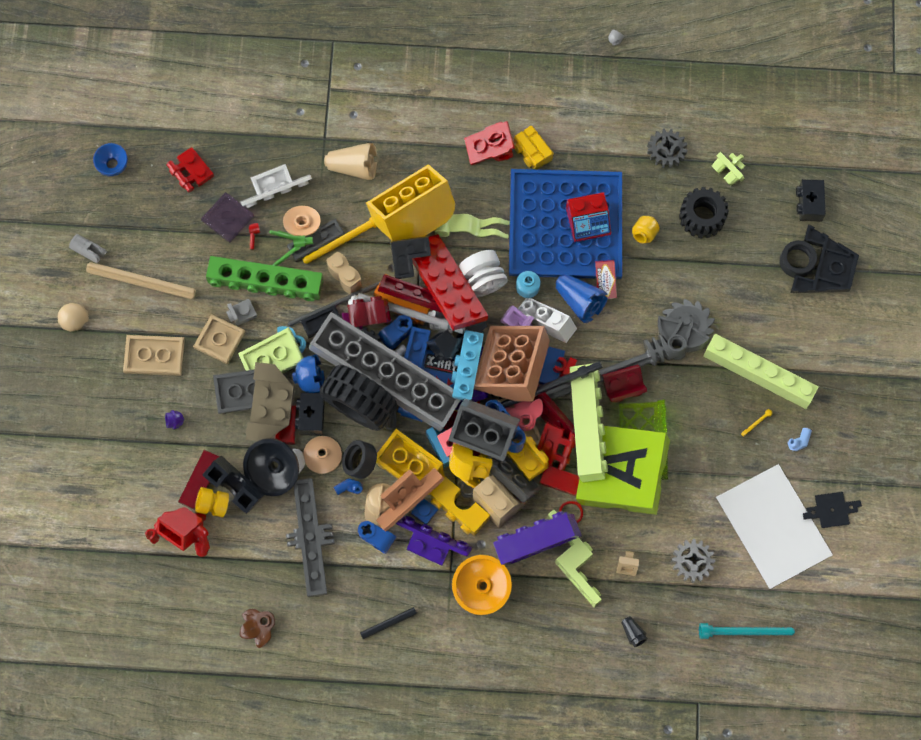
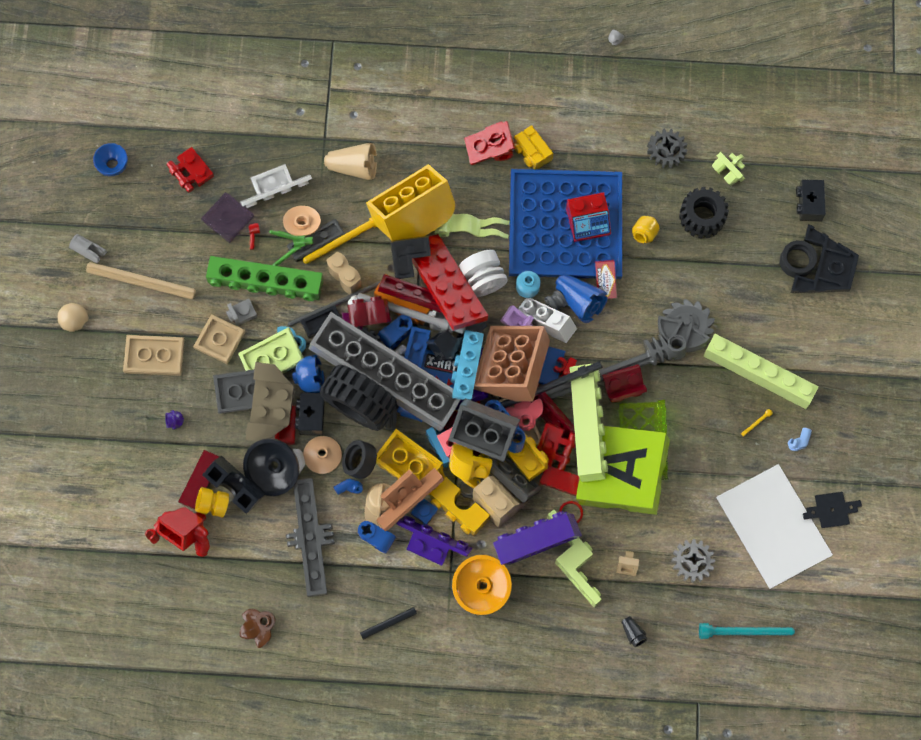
(556, 300): none -> dark grey wheel

